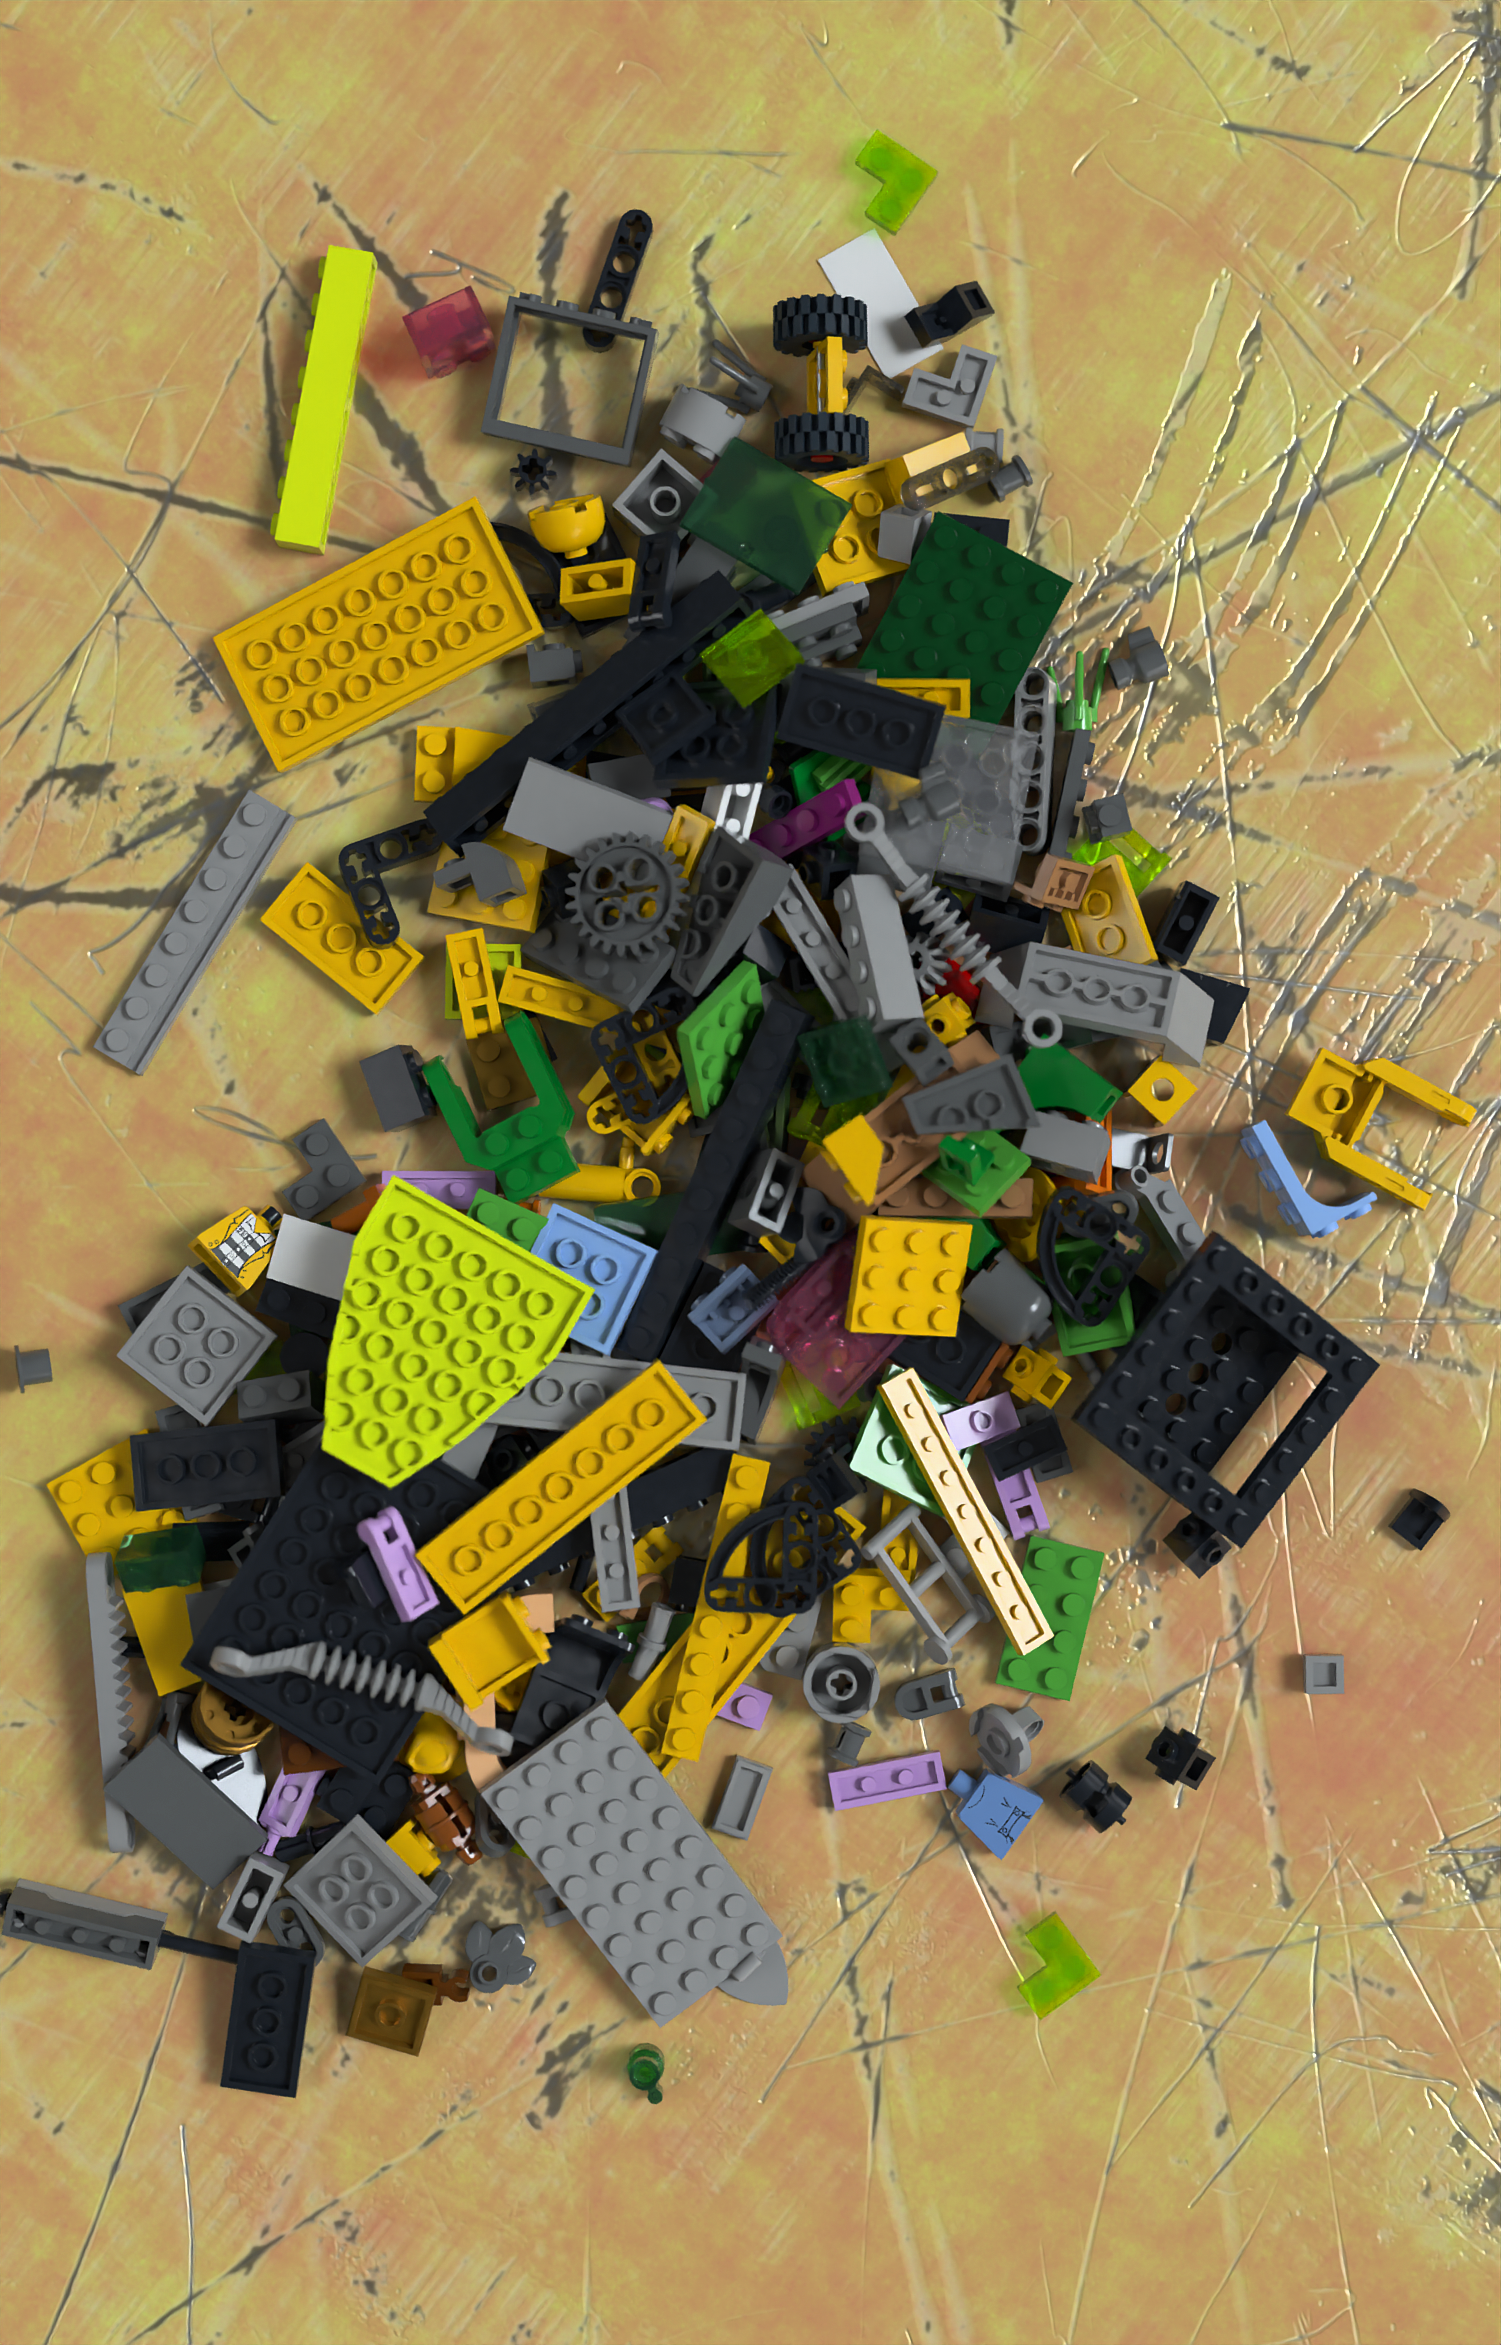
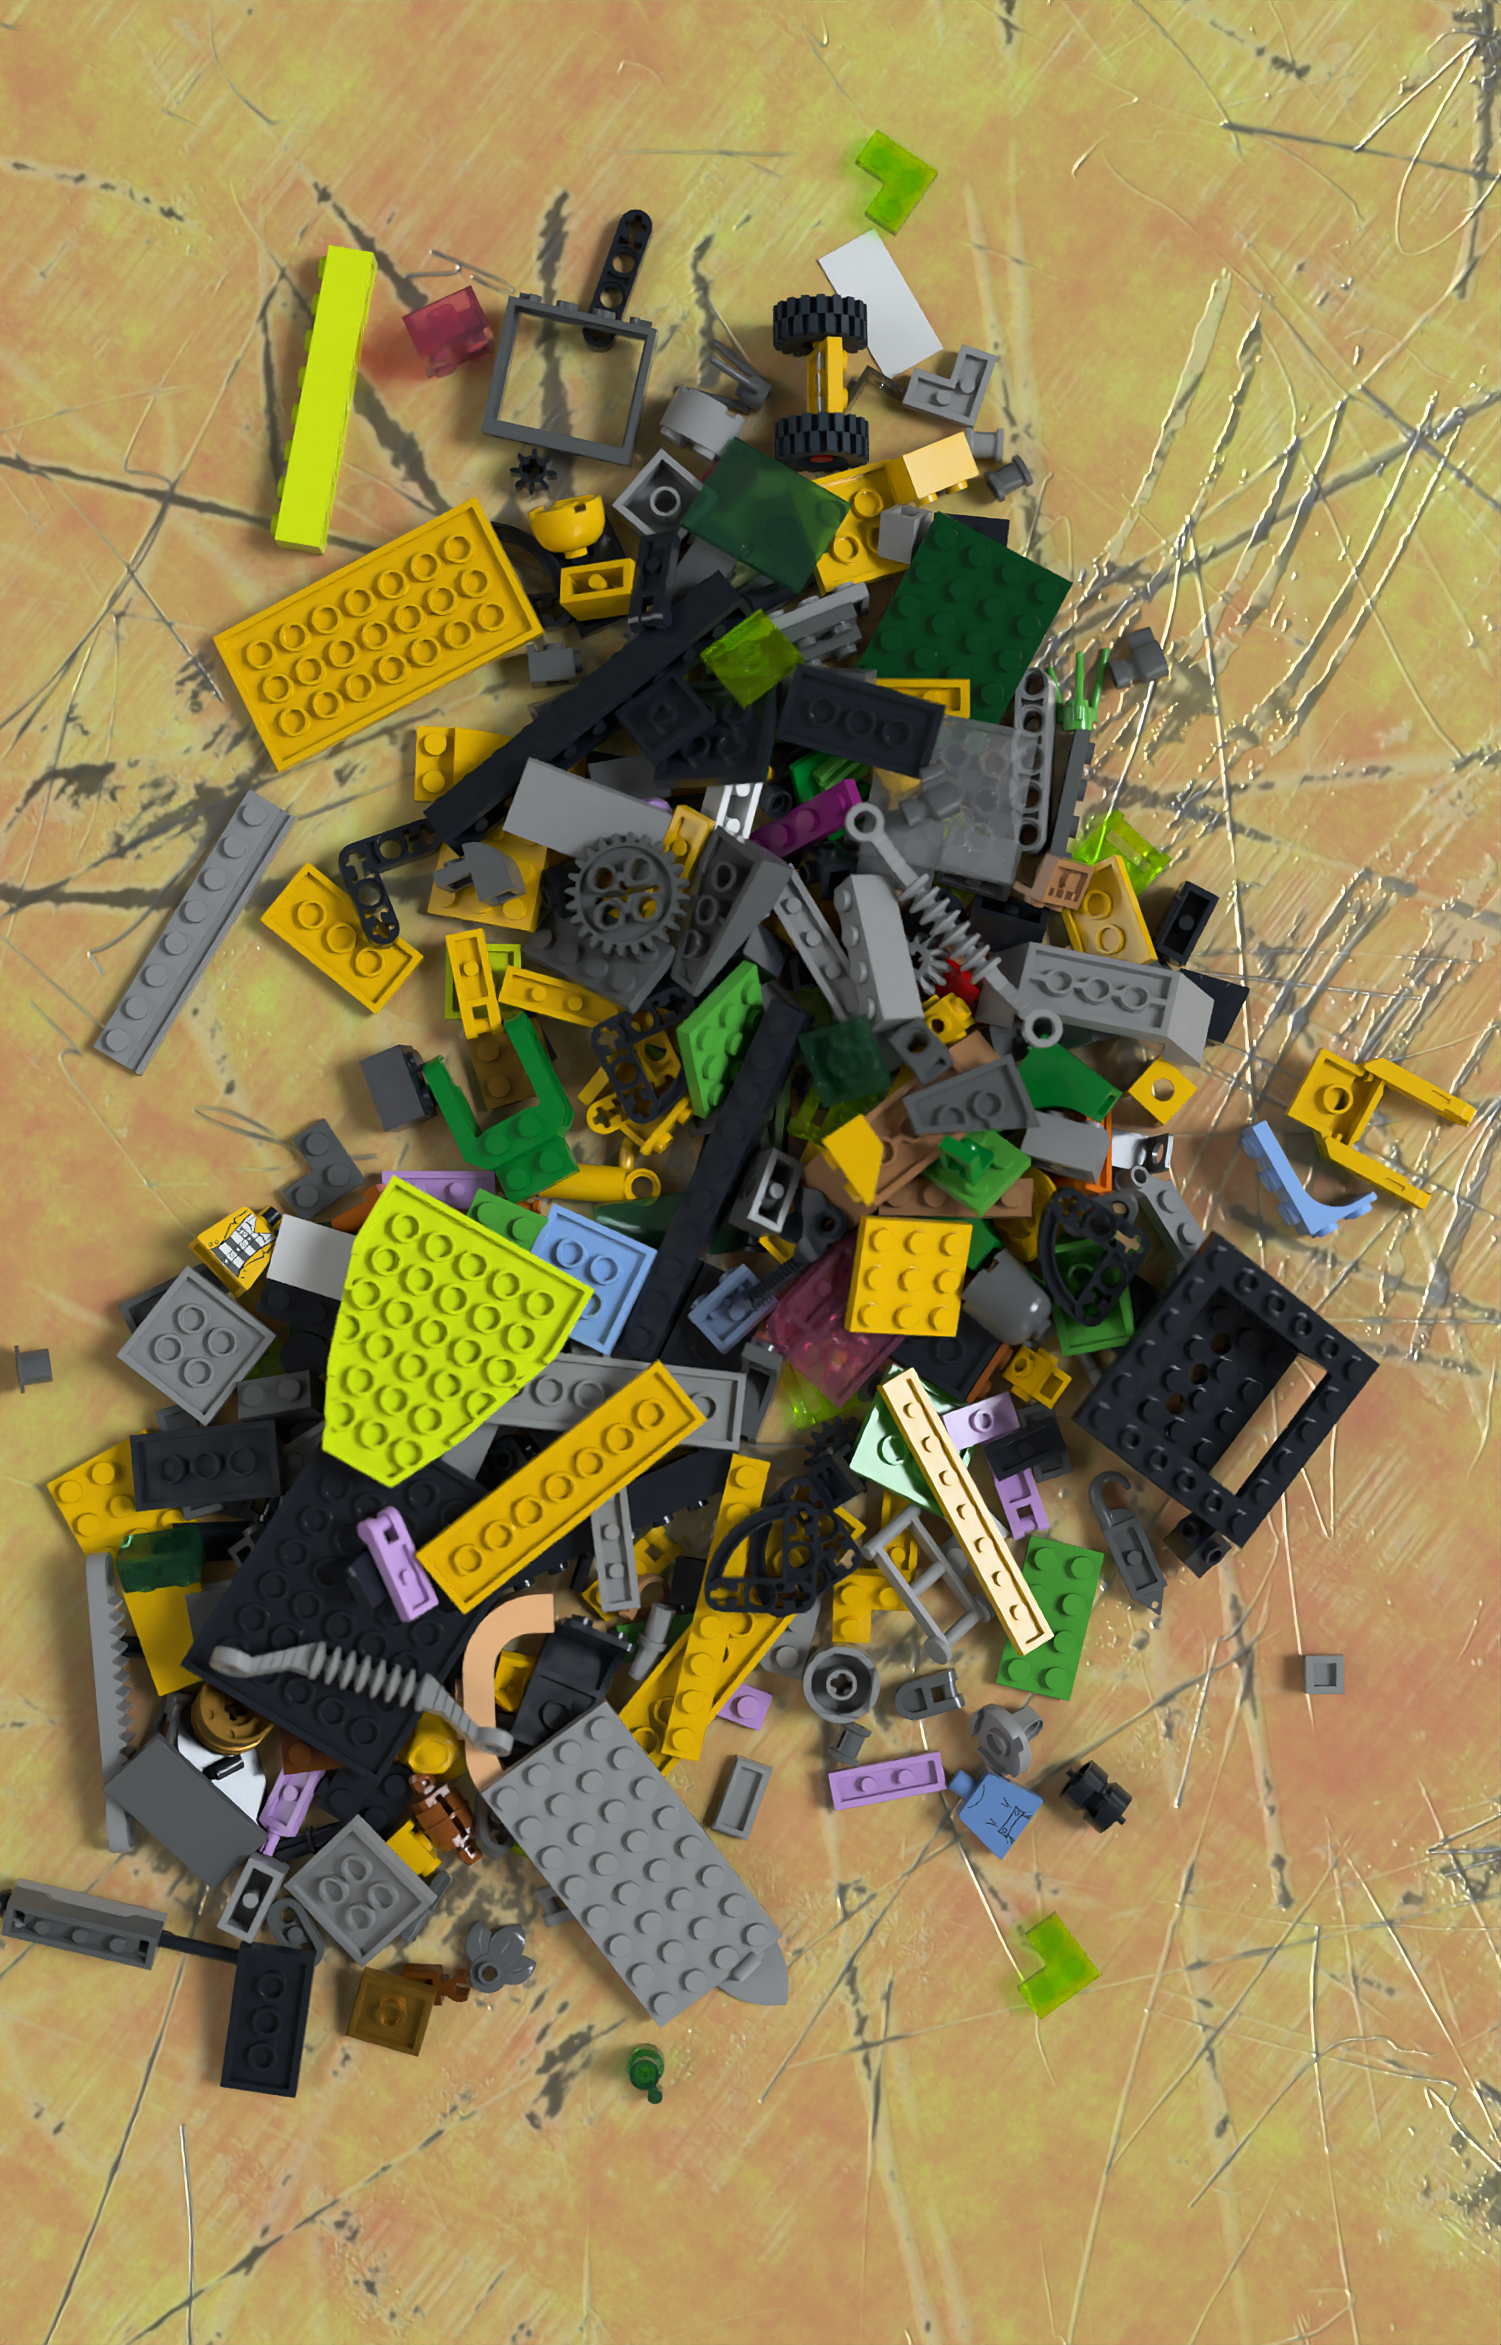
(489, 1648): yellow panel -> none
(935, 476): clear smoke beam -> none
(951, 315): black slope -> none
(1107, 819): dark grey brick -> none
(1128, 1544): none -> dark grey plate
(1180, 1757): black brick -> none
(1419, 1518): black tile -> none

